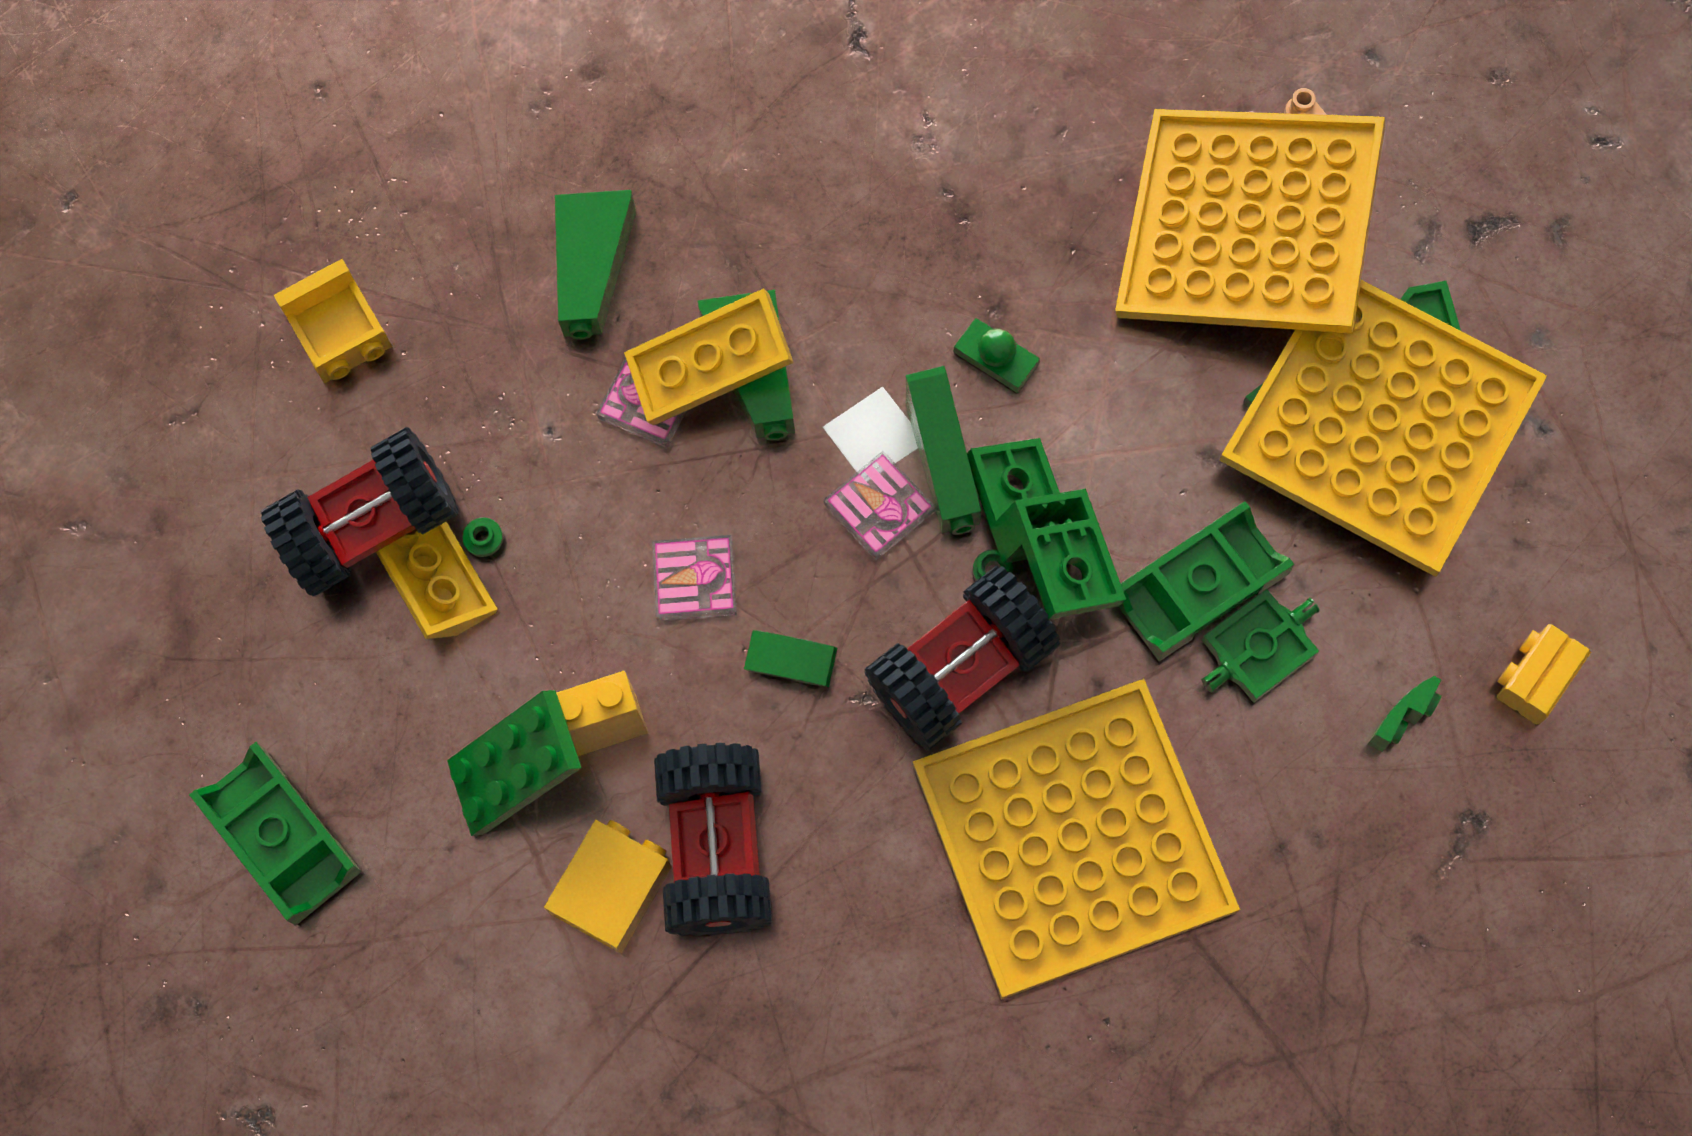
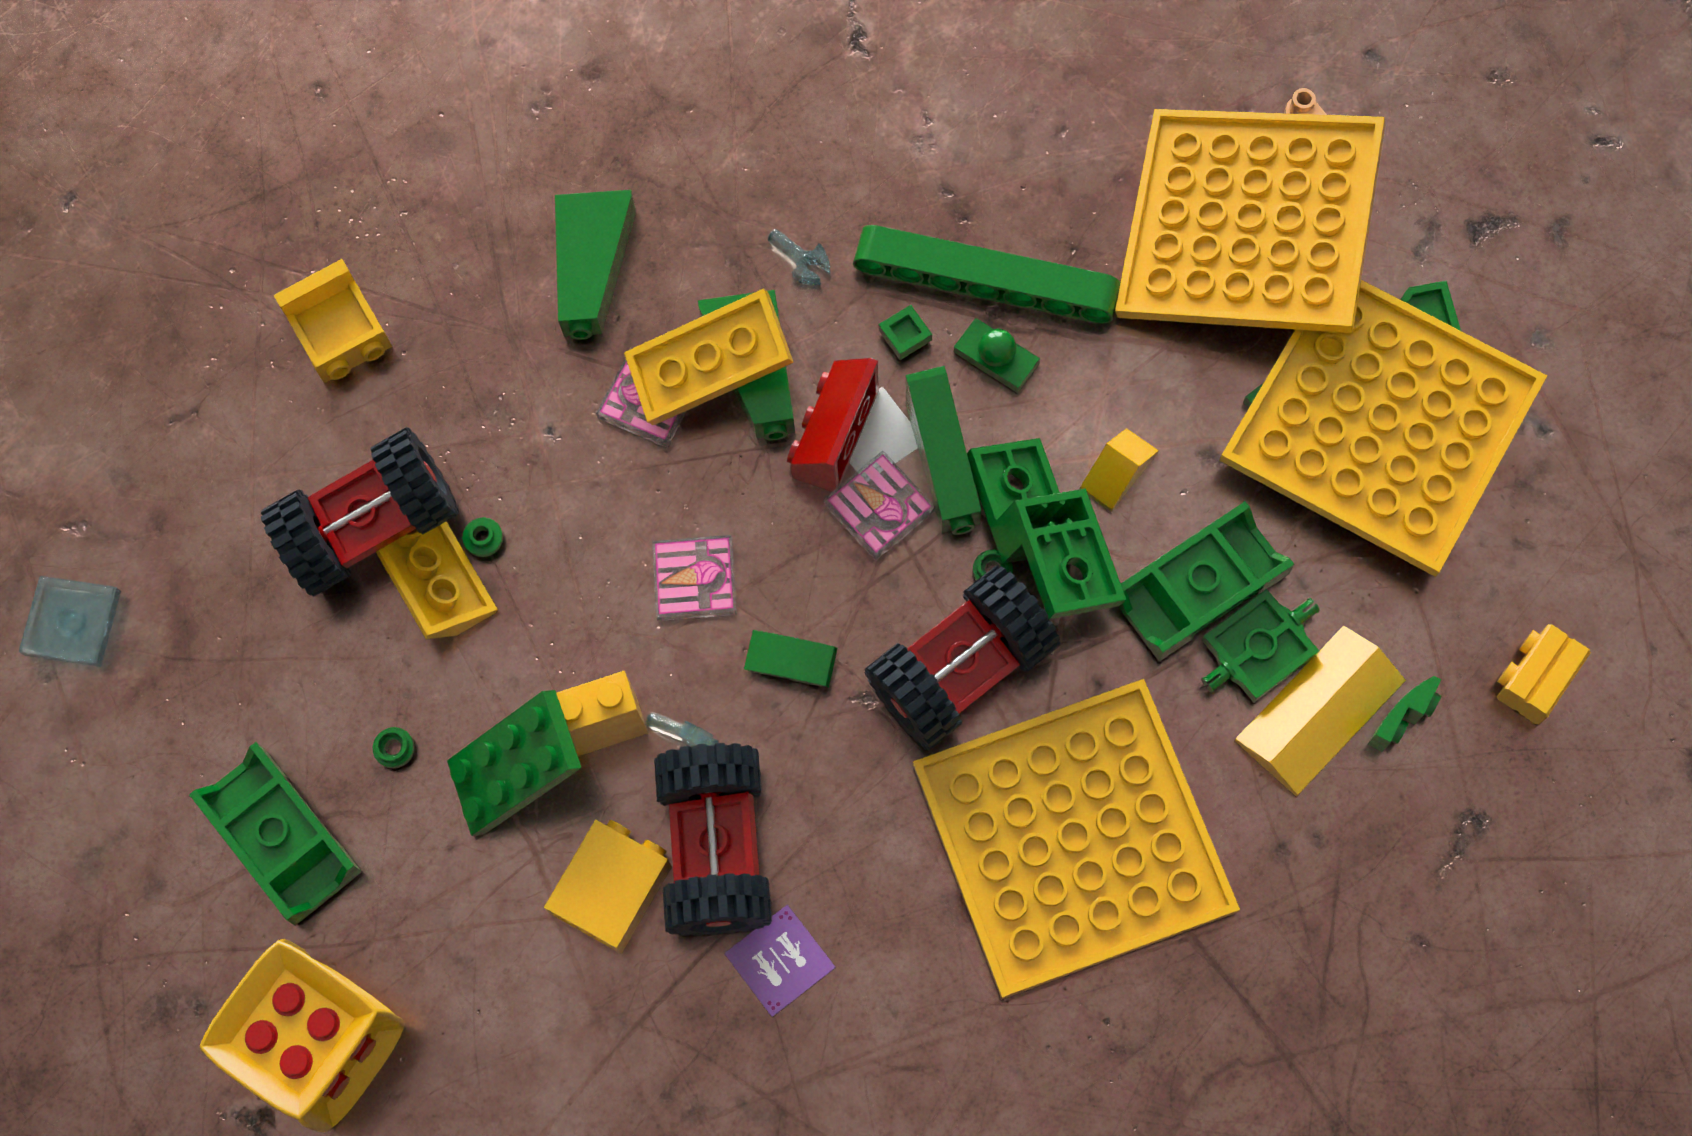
(70, 621): none -> clear light blue plate
(301, 1036): none -> yellow piece
(385, 739): none -> green plate
(684, 732): none -> clear light blue bar
(779, 961): none -> medium lavender sticker
(801, 258): none -> clear light blue bar
(835, 423): none -> red slope
(905, 332): none -> green plate
(987, 274): none -> green beam
(1118, 468): none -> yellow slope
(1321, 709): none -> yellow slope

